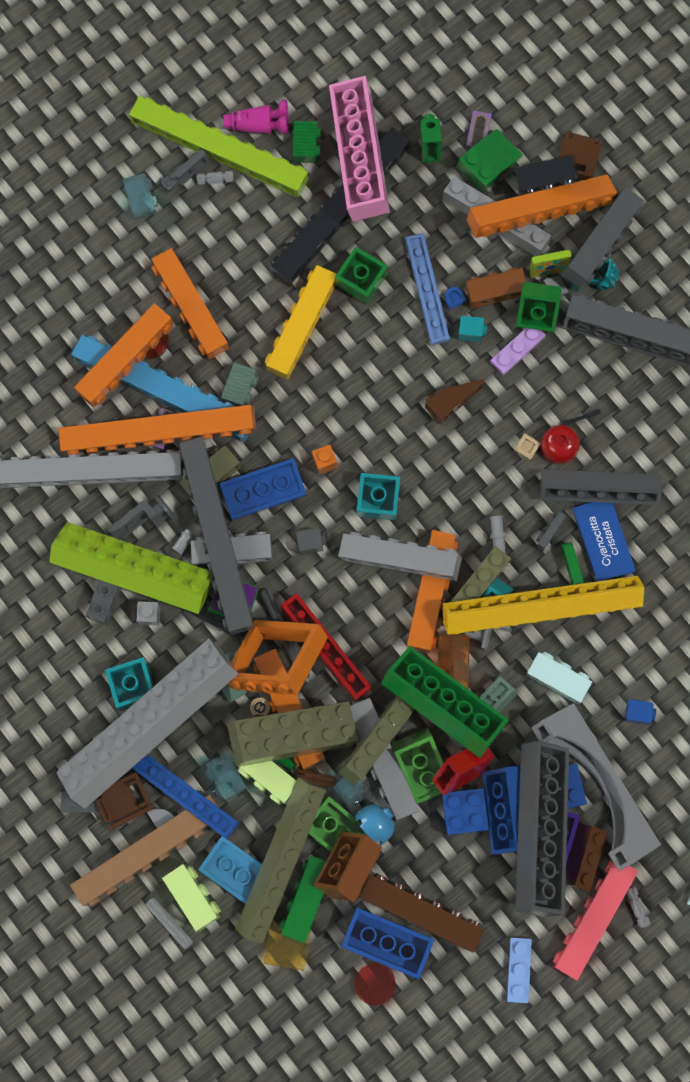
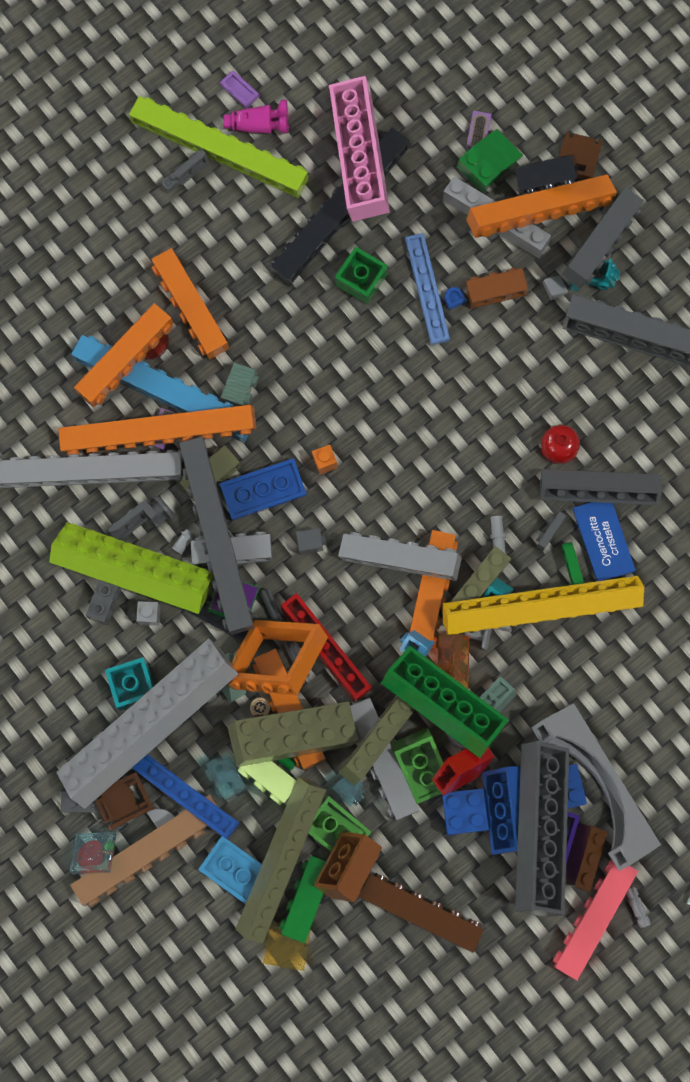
(93, 853): none -> clear light blue tile
(139, 195): clear light blue brick -> none
(169, 923): light grey axle -> none
(192, 897): yellowish green brick -> none
(215, 177): light grey axle -> none
(239, 89): none -> medium lavender tile
(301, 323): yellow brick -> none
(305, 141): green brick -> none
(321, 779): reddish brown axle -> none
(375, 984): clear red tile -> none
(376, 822): dark azure cylinder -> none
(378, 496): teal brick -> none
(387, 943): blue brick -> none
(414, 638): none -> dark azure brick
(430, 133): green torso -> none
(449, 400): reddish brown slope -> none
(472, 329): teal brick -> none
(517, 350): lavender plate -> none
(519, 970): light blue plate -> none
(527, 447): tan tile -> none
(538, 306): green brick -> none
(549, 263): lime tile -> none
(559, 677): light aqua brick -> none
(594, 413): black hinge -> none
(640, 712): blue brick -> none

